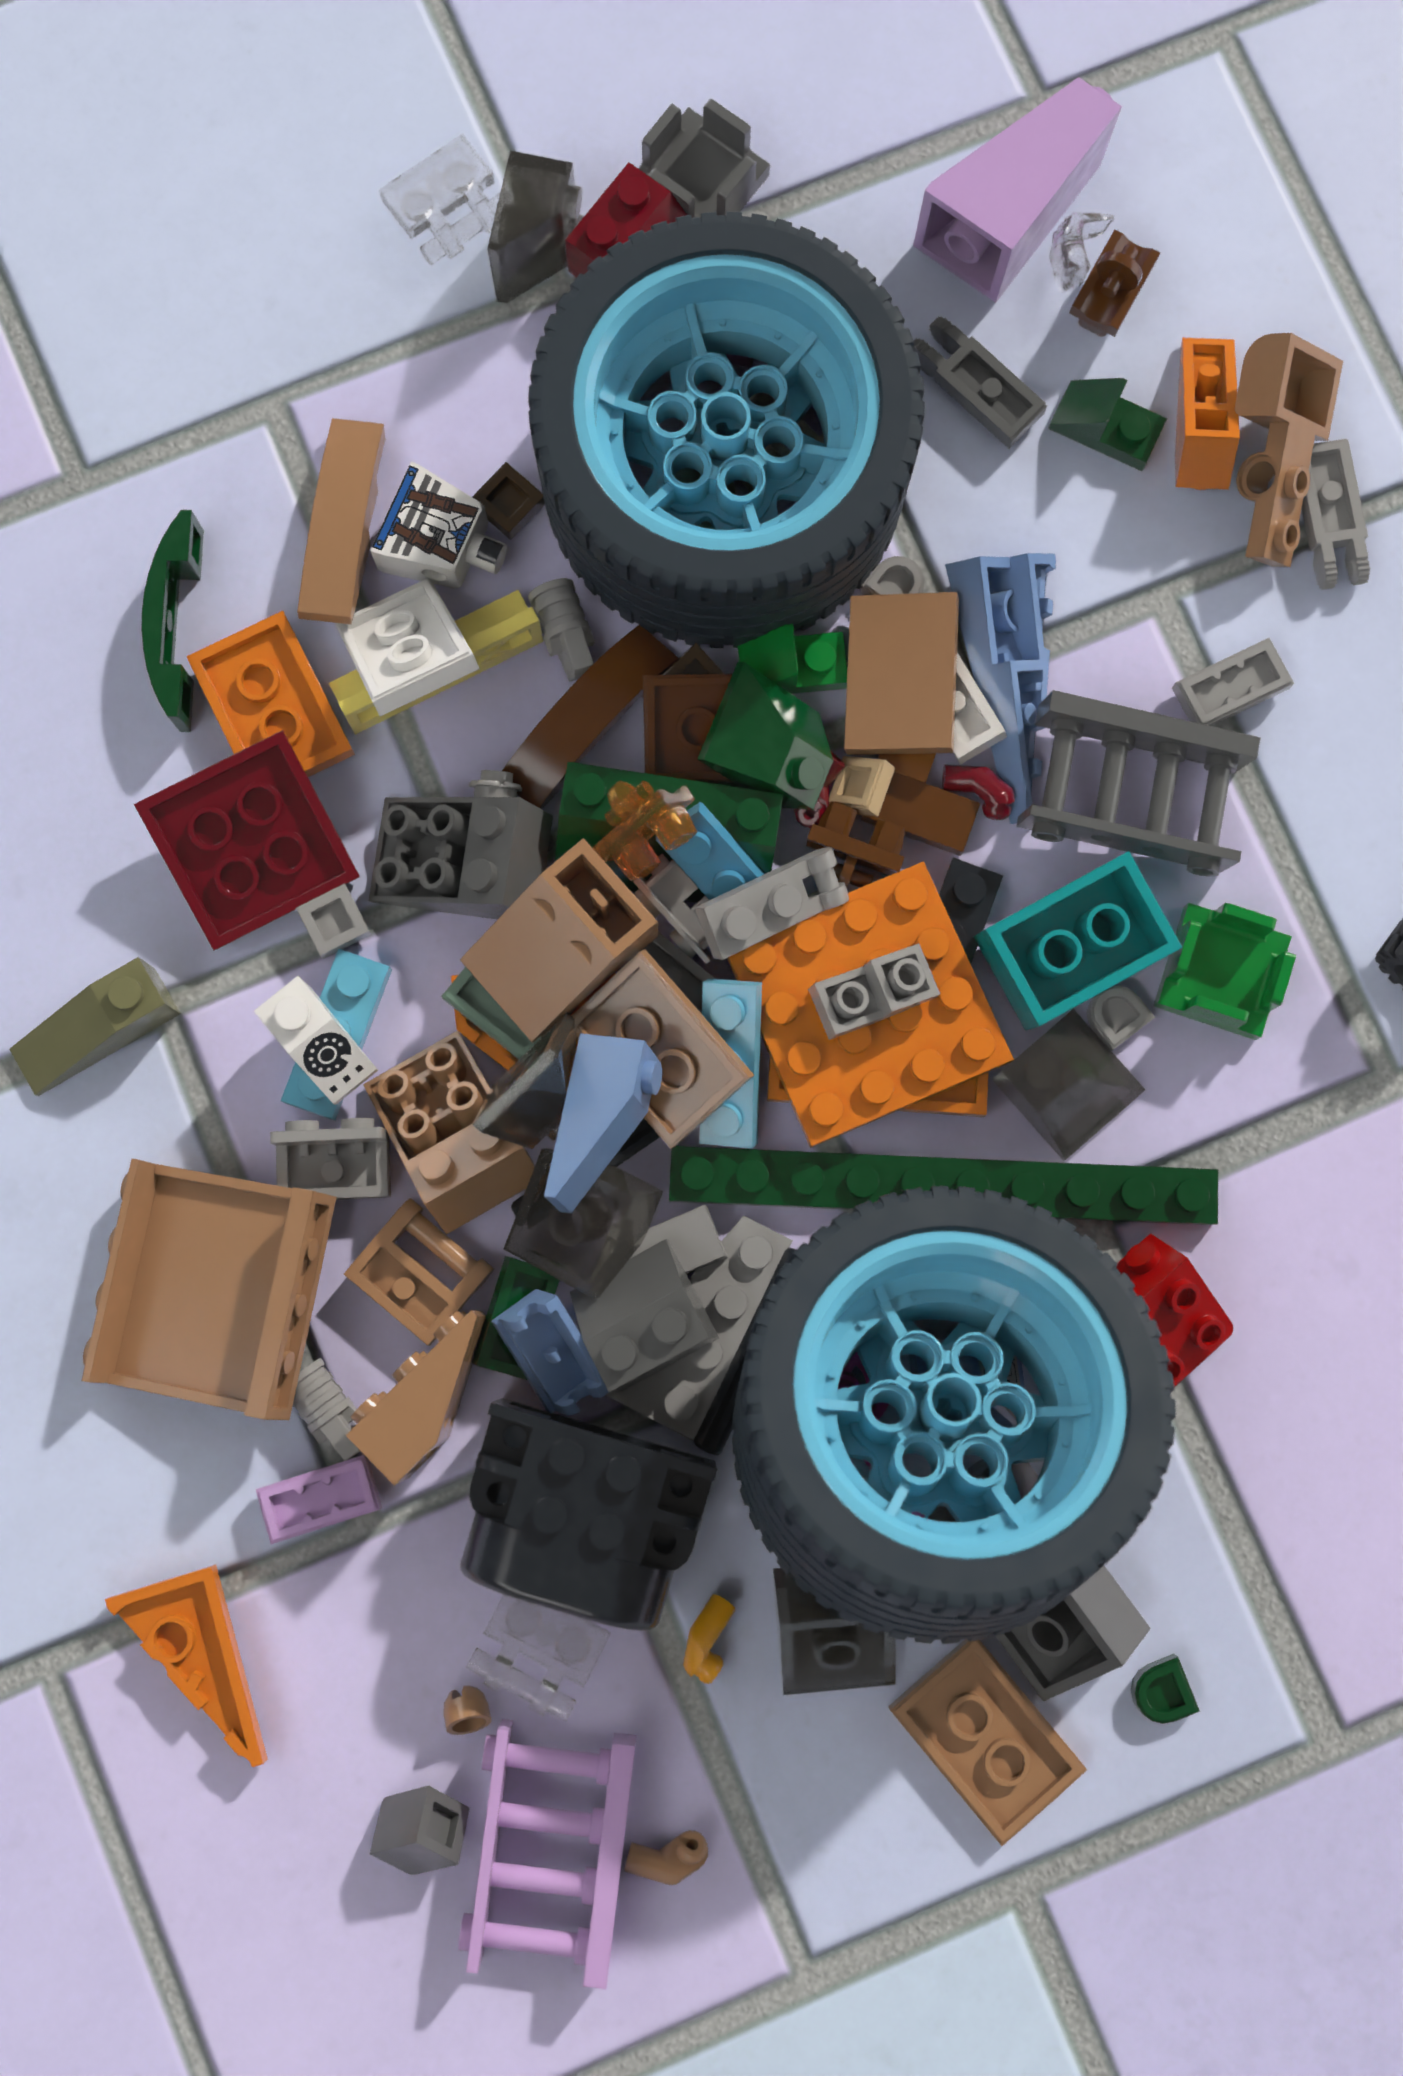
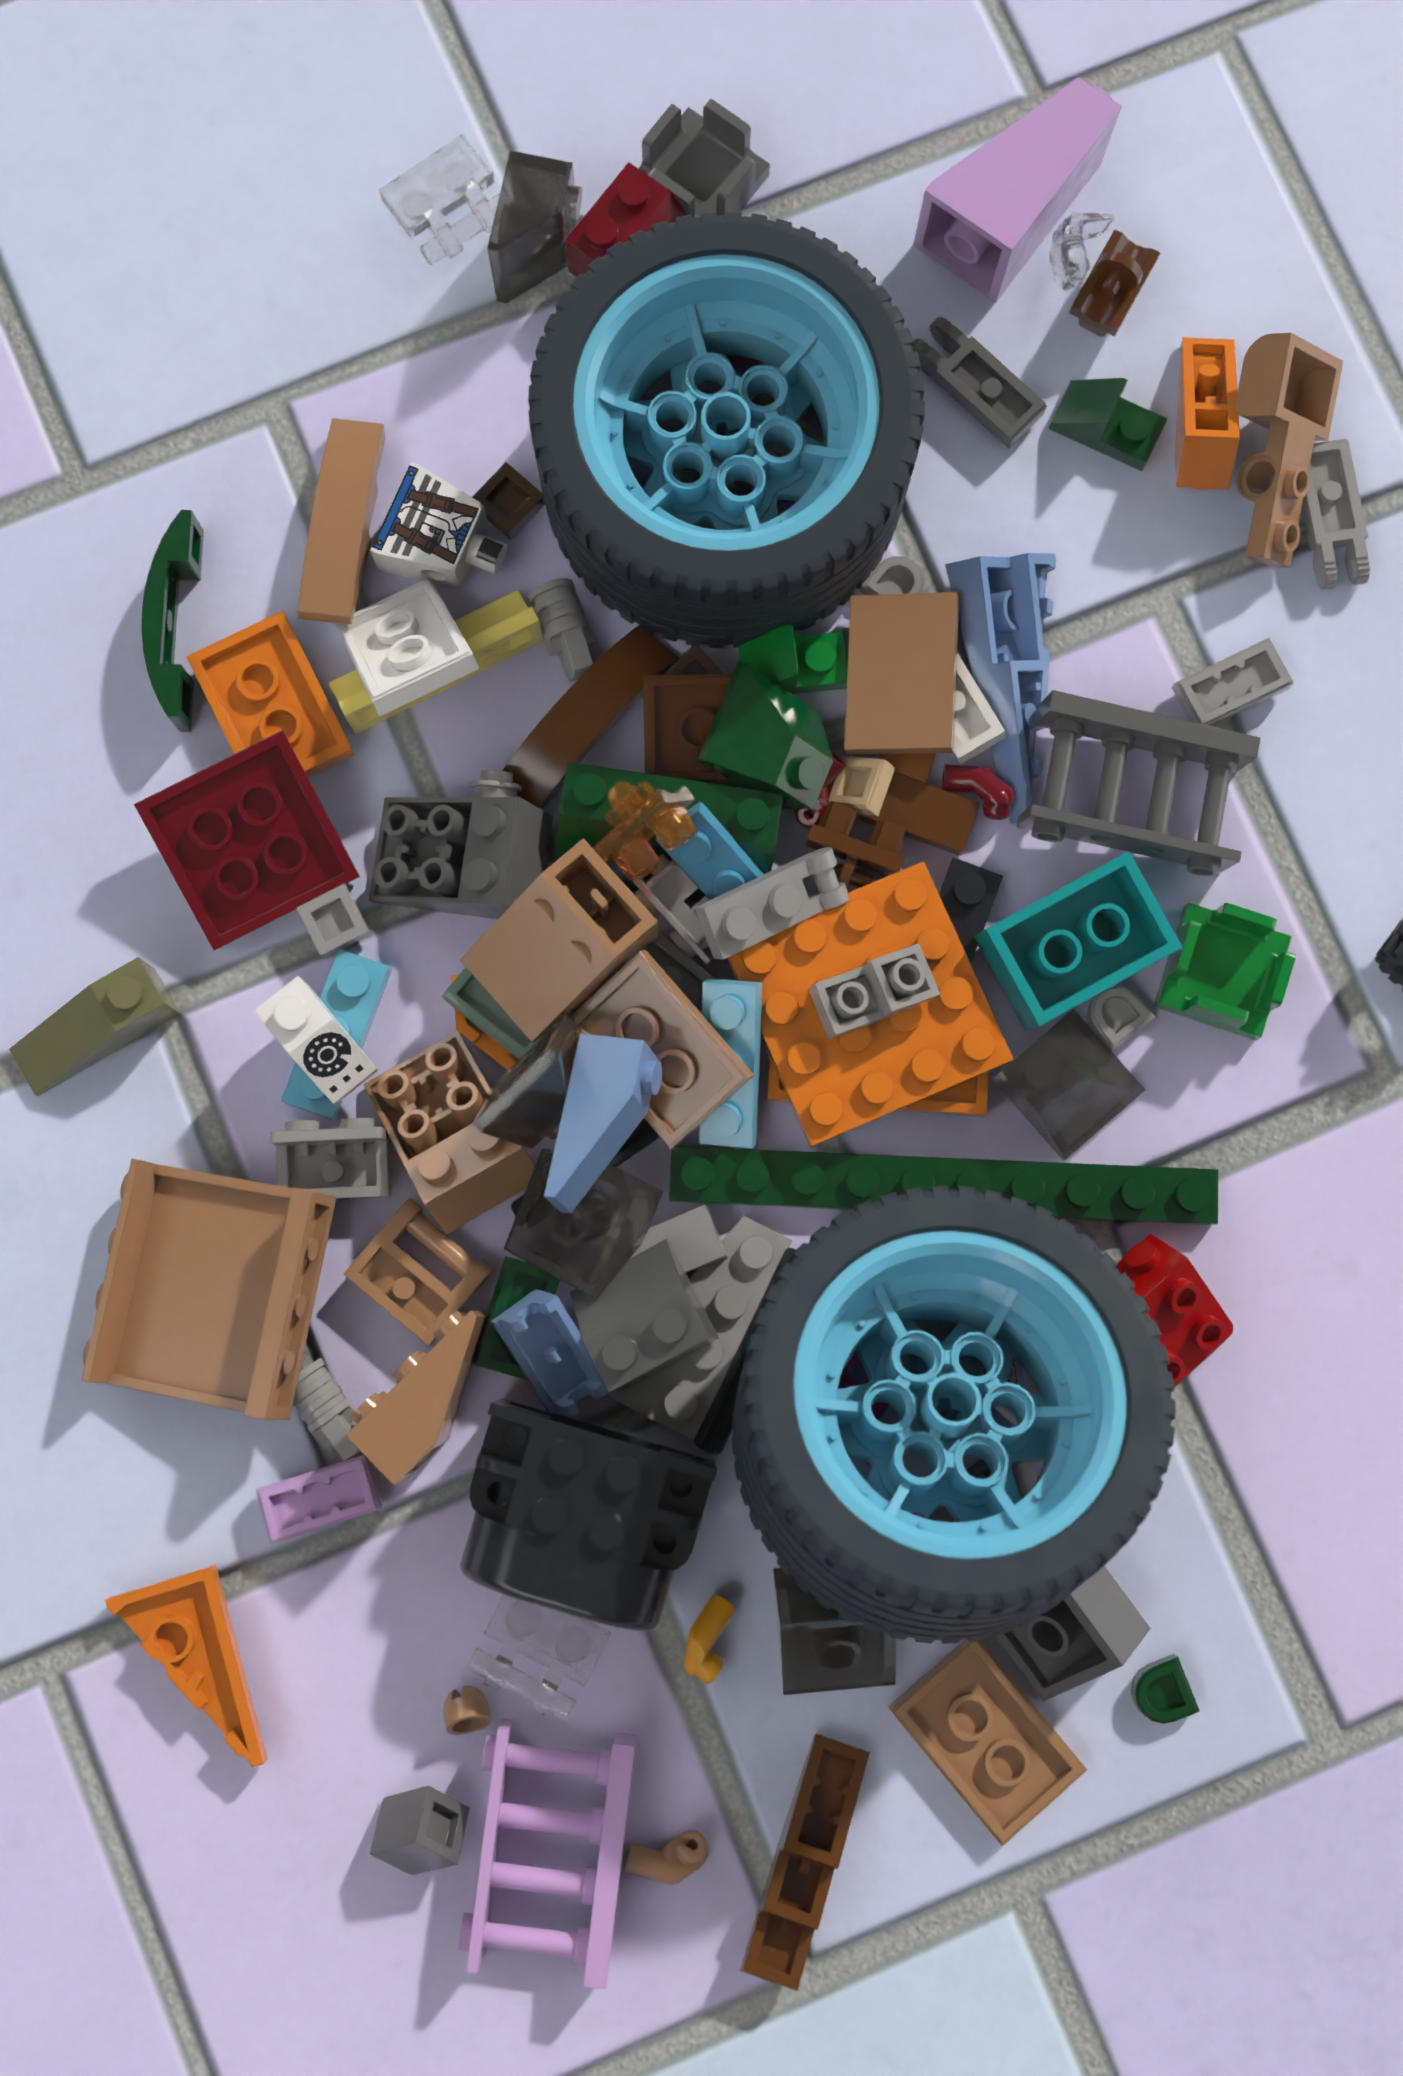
(805, 1862): none -> reddish brown slope

